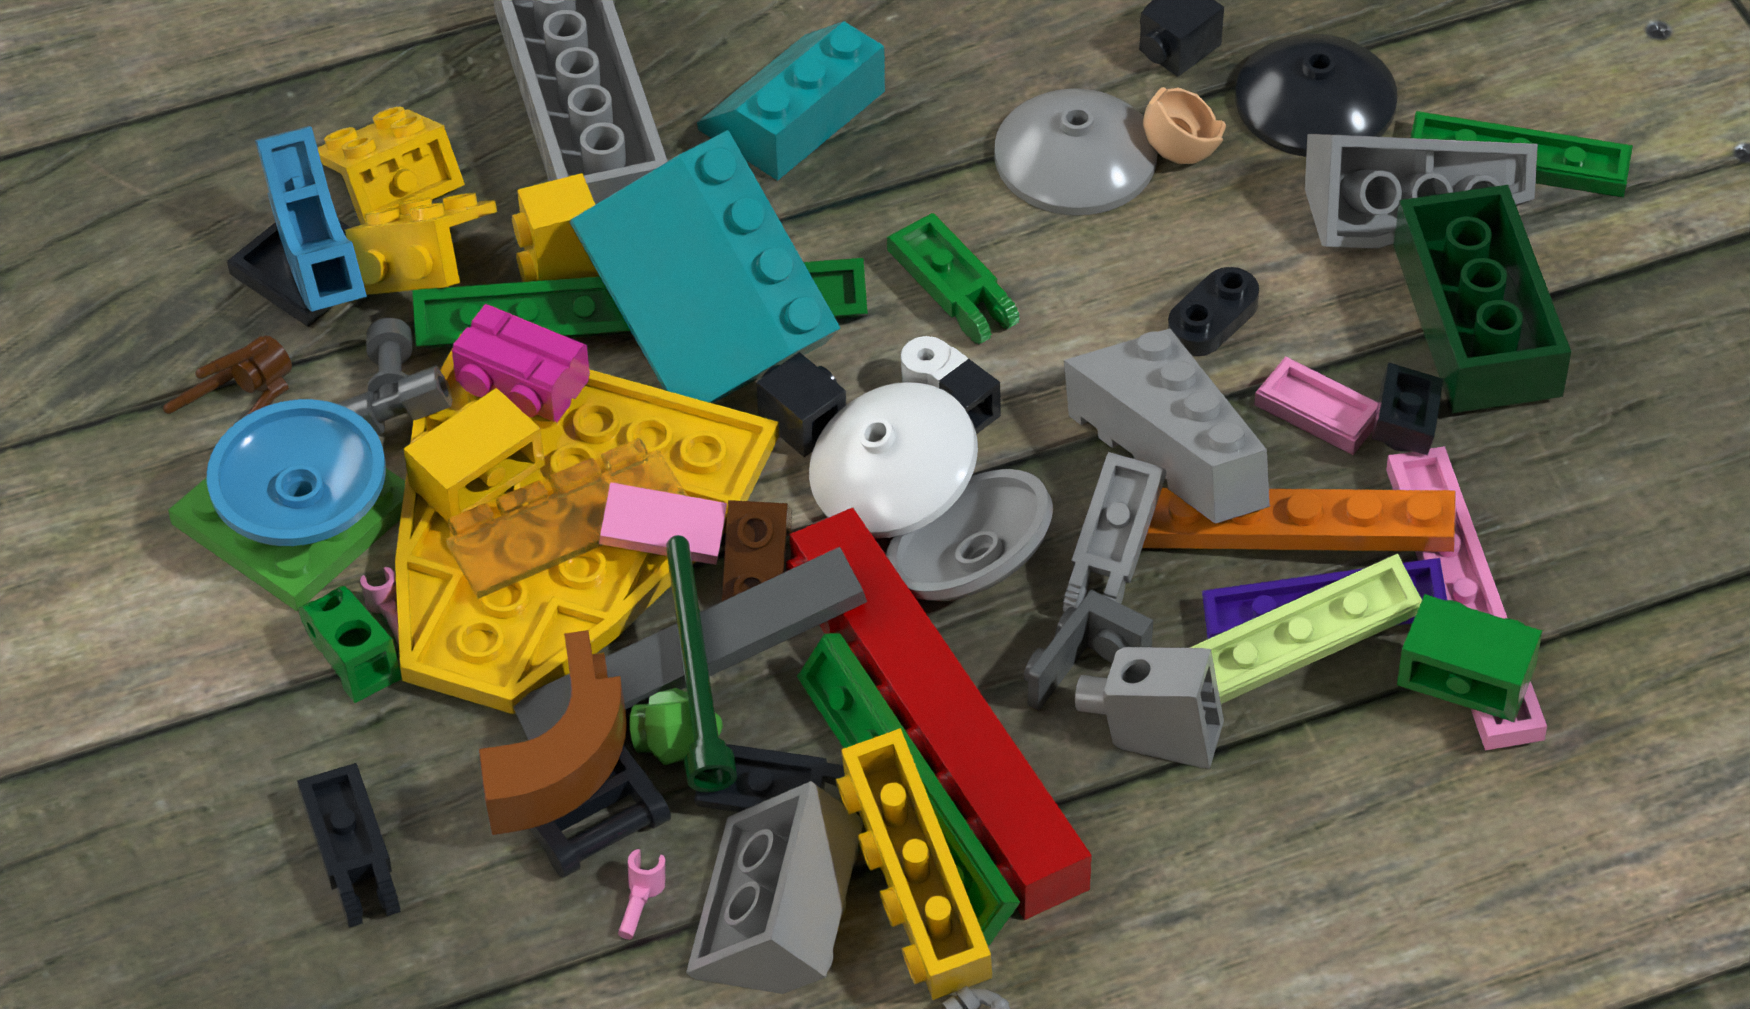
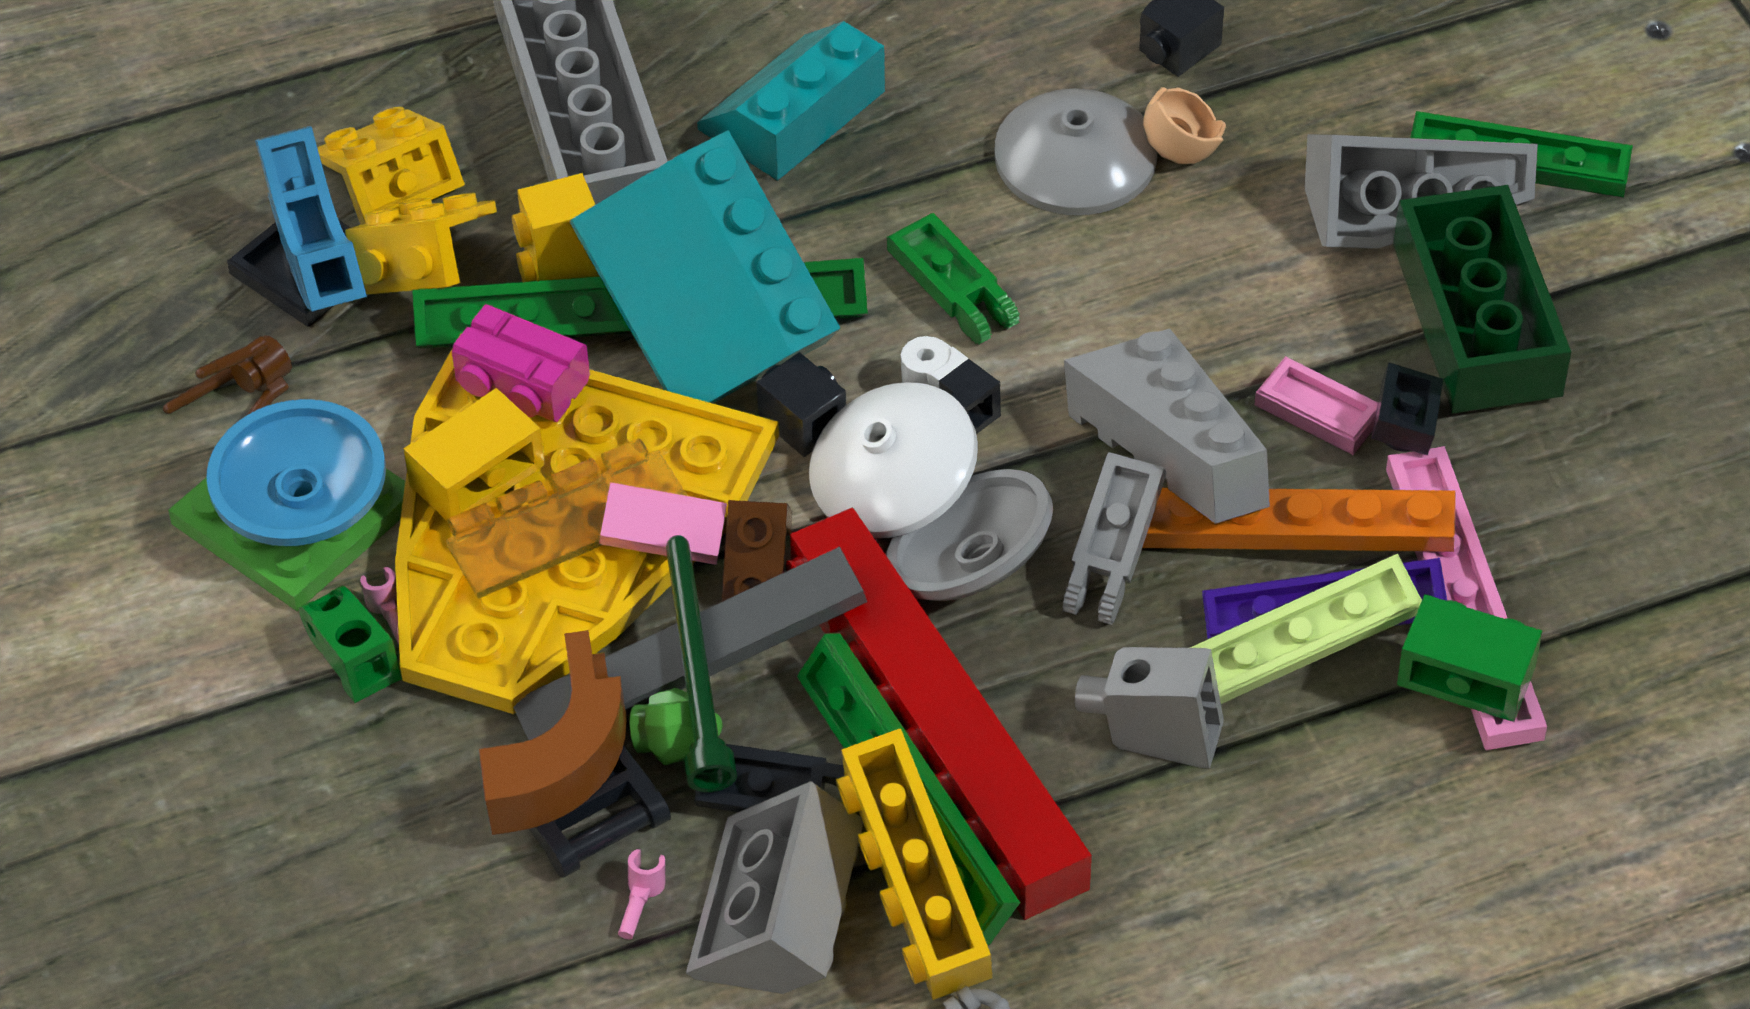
(348, 838): black hinge -> none
(390, 389): dark grey bar -> none
(1093, 624): dark grey bracket -> none
(1223, 304): black plate -> none
(1314, 88): black dish -> none

